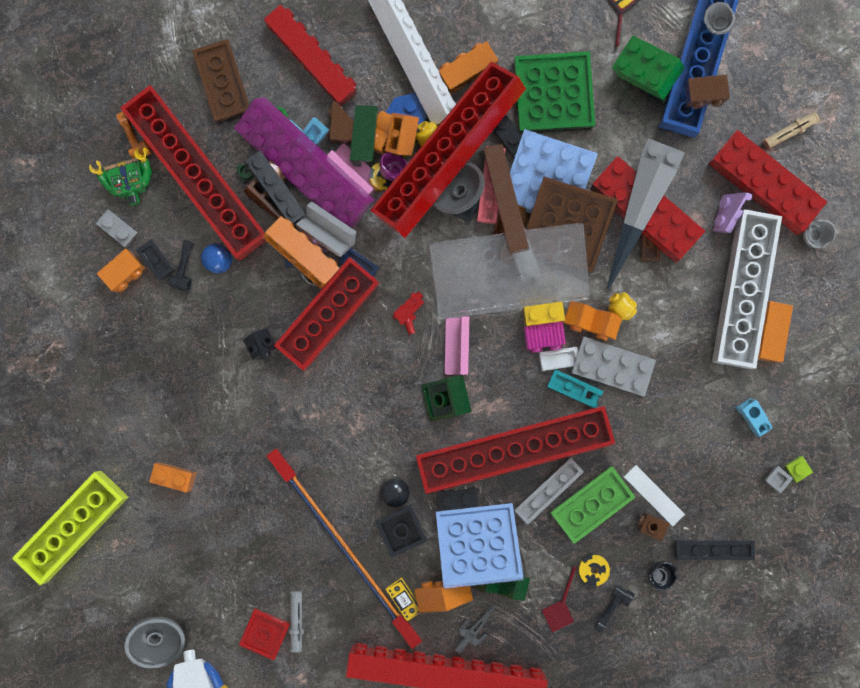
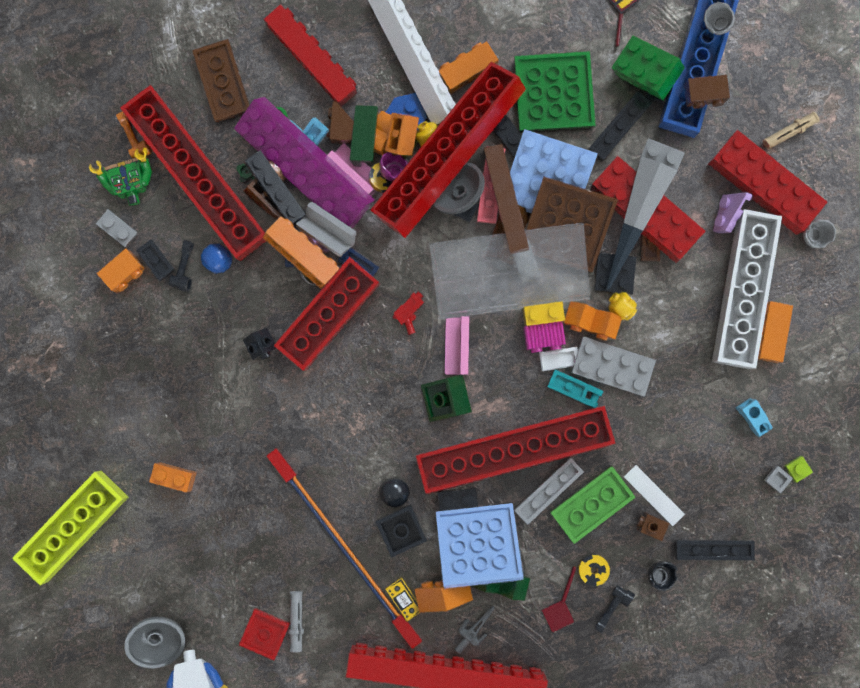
(620, 125): none -> black plate
(625, 279): none -> black plate

